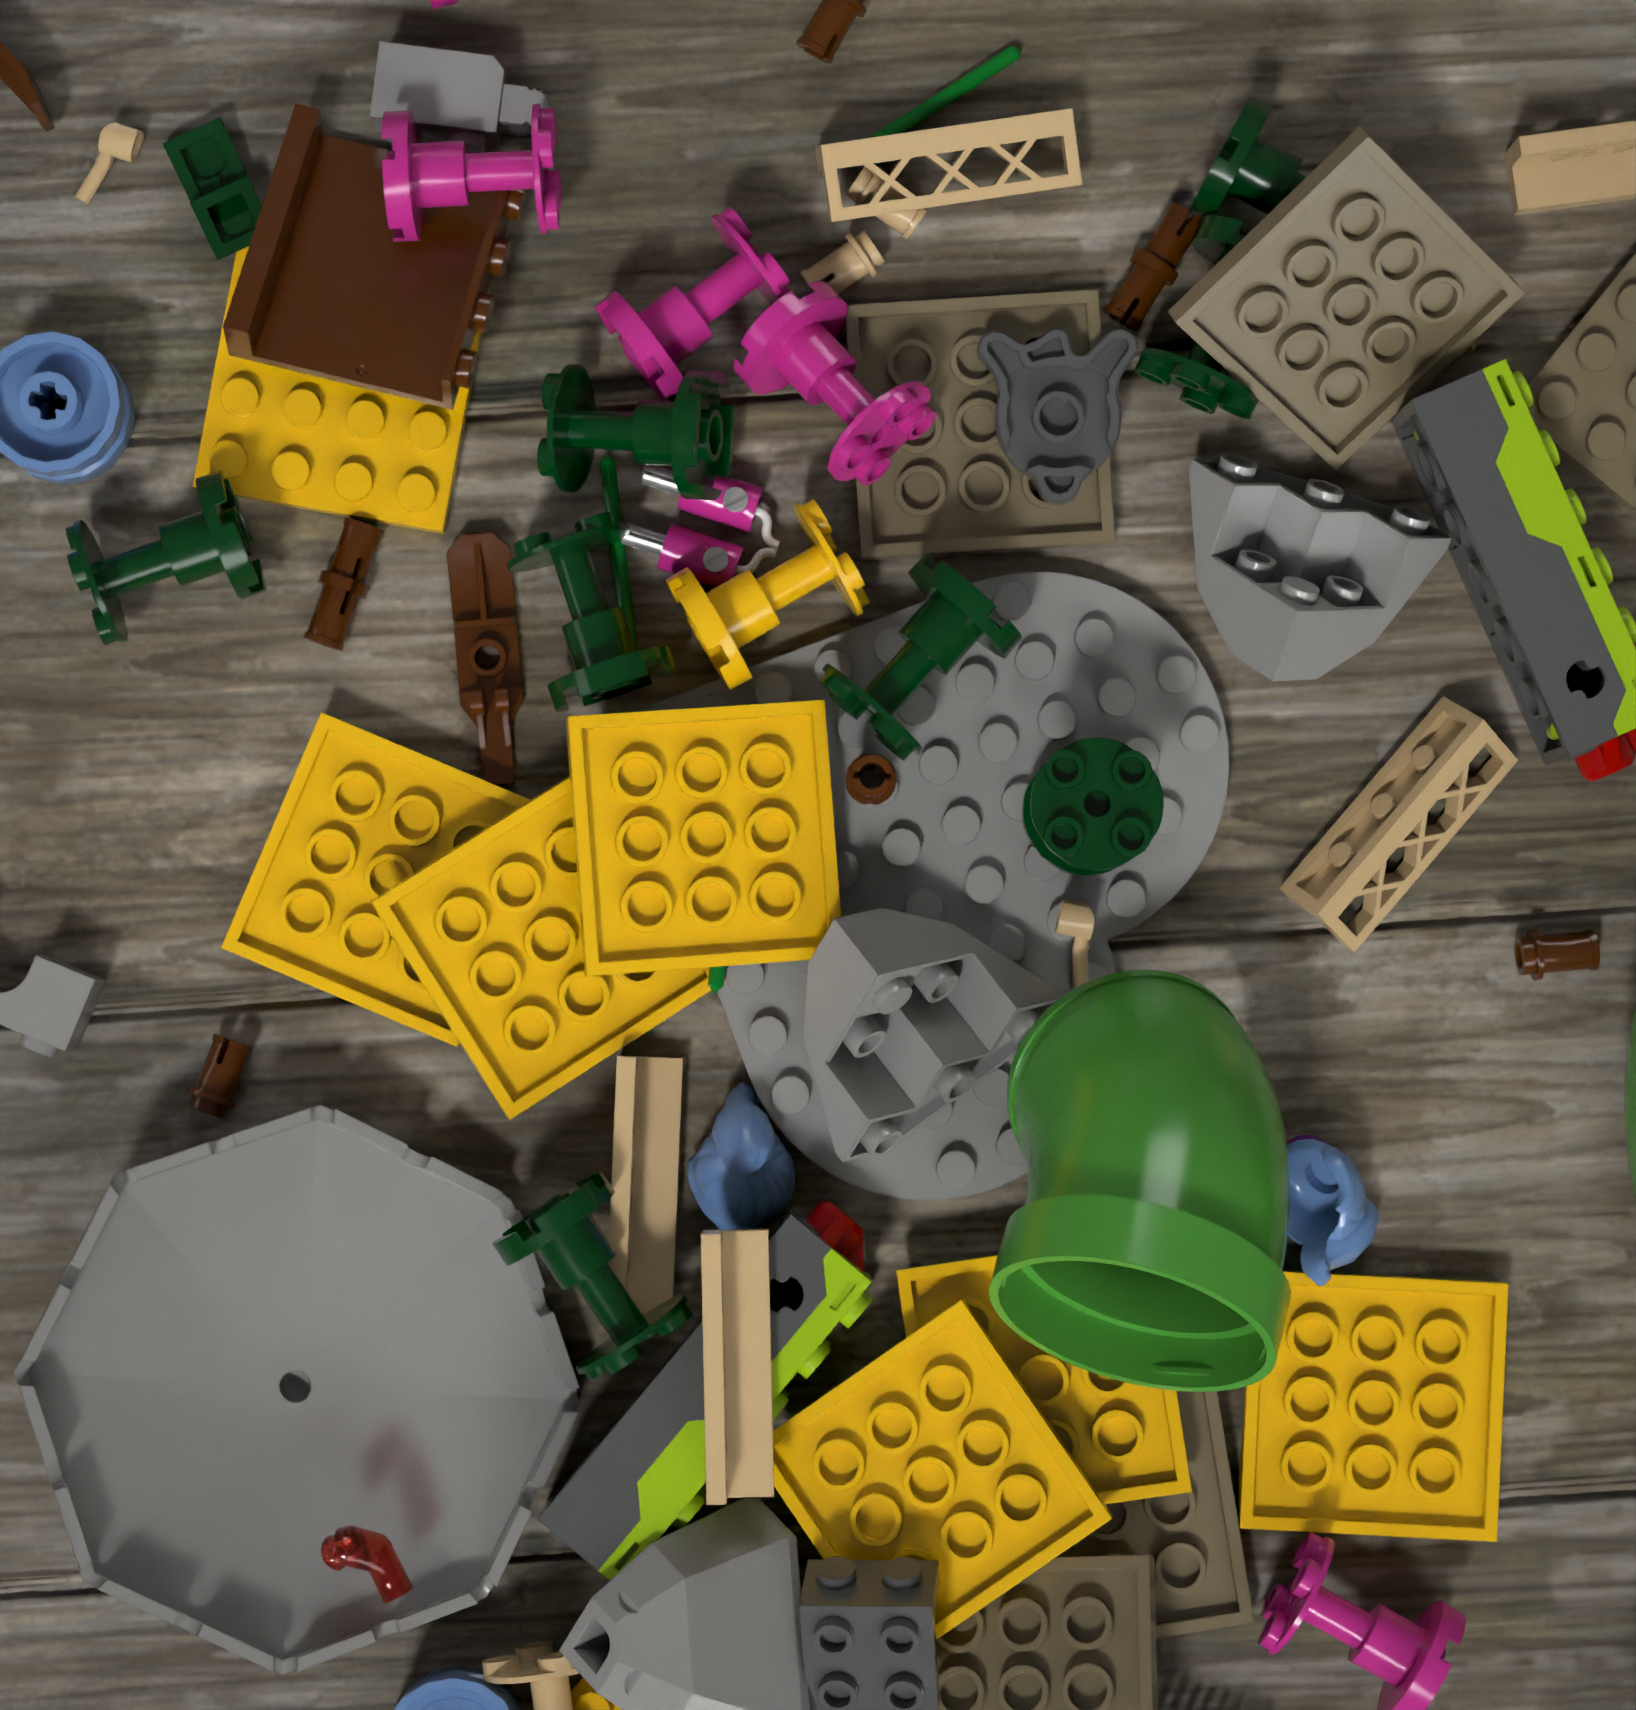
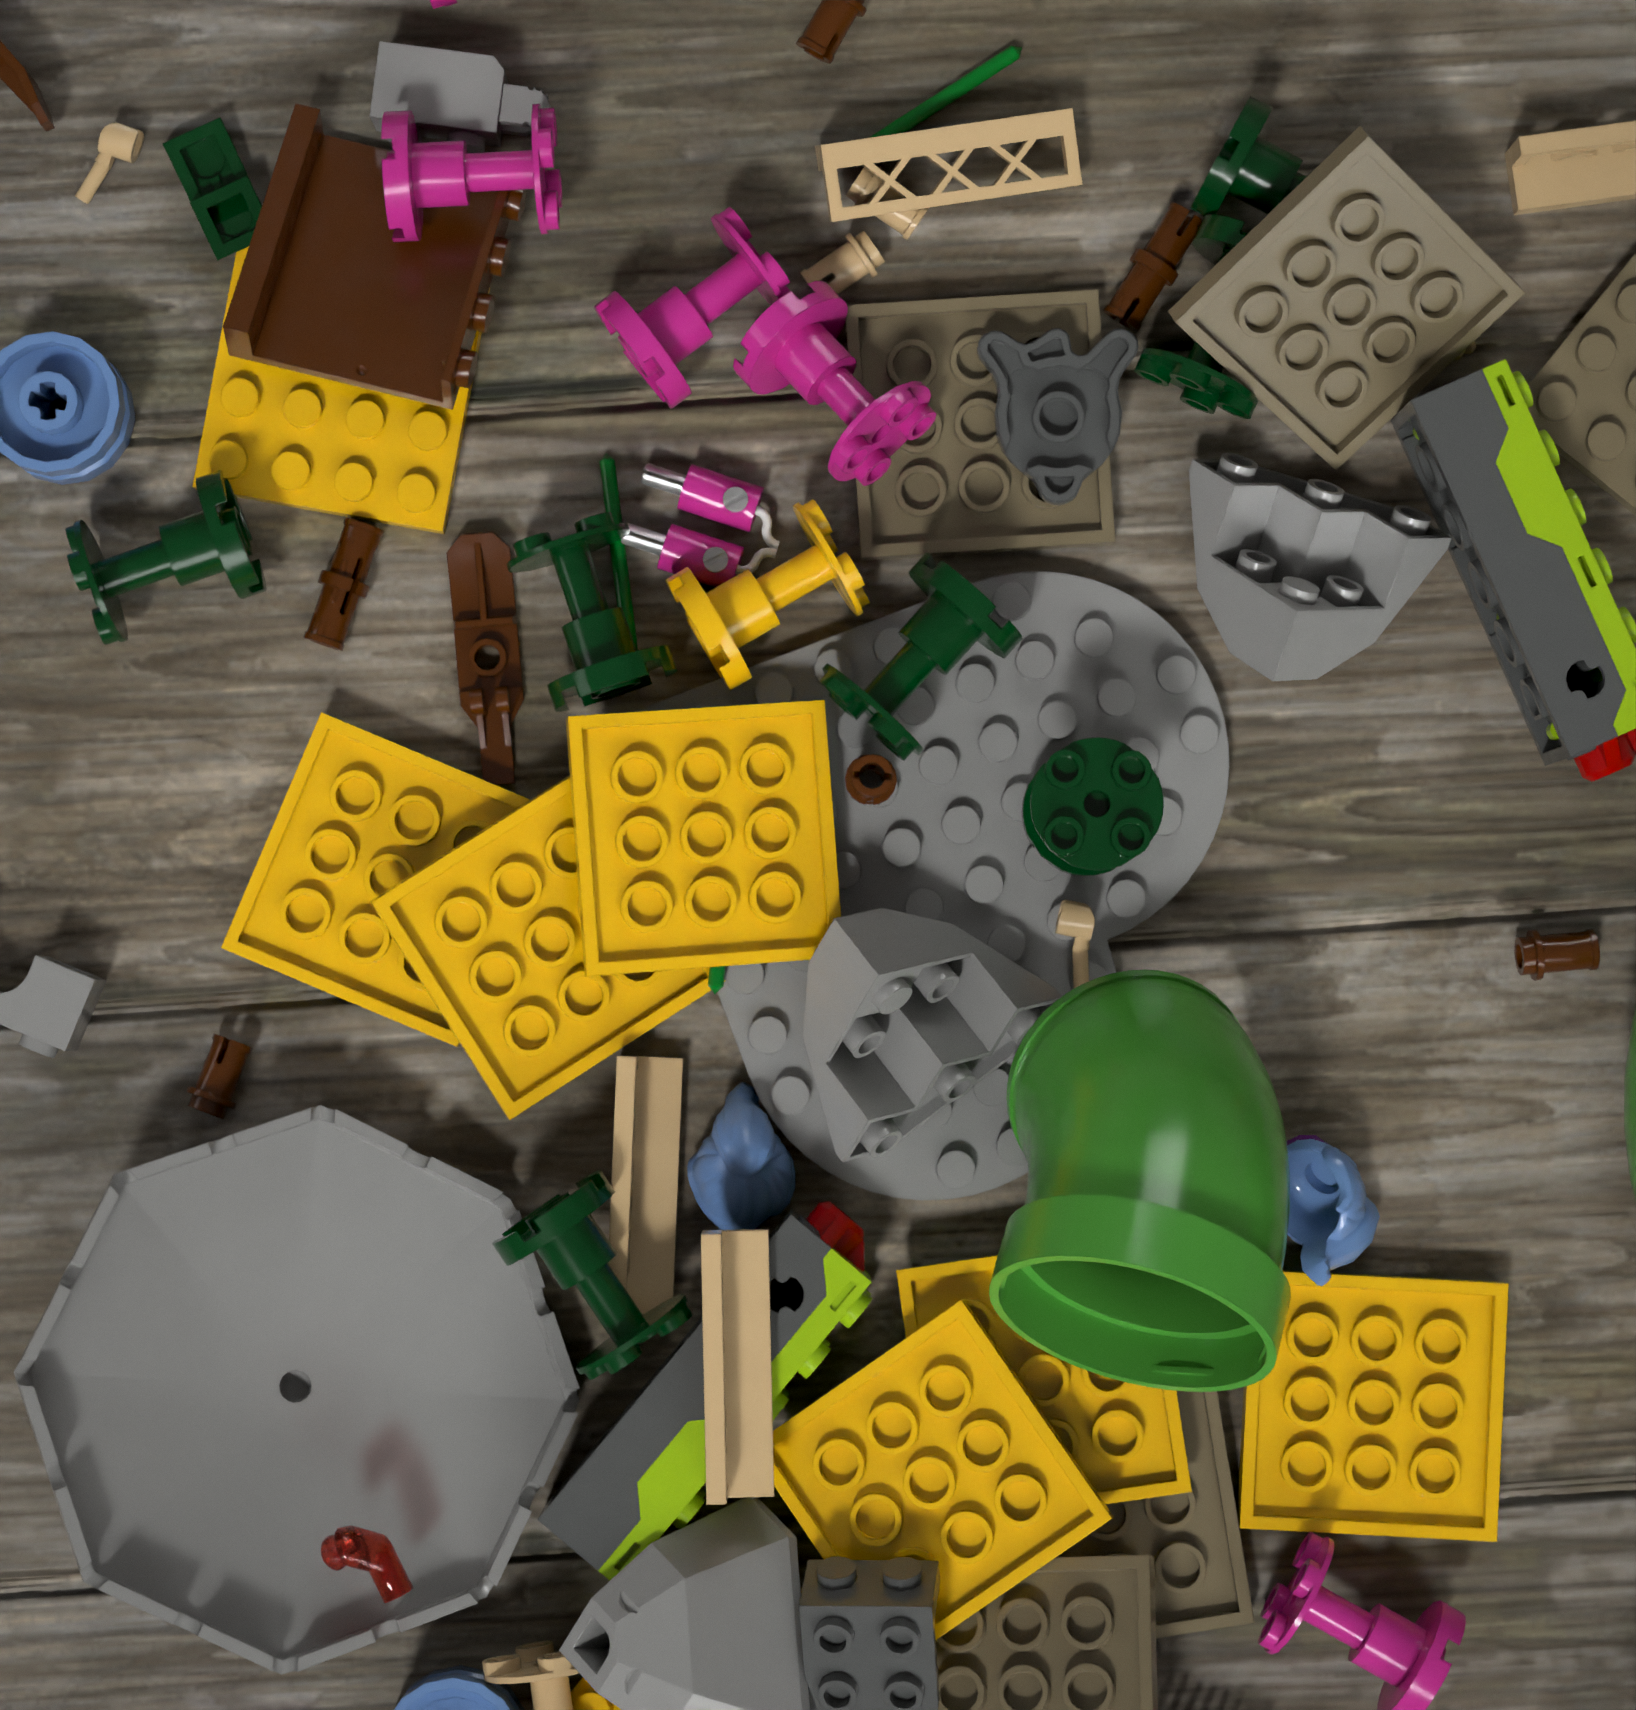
(689, 433): dark green piece -> none
(1394, 815): tan fence -> none

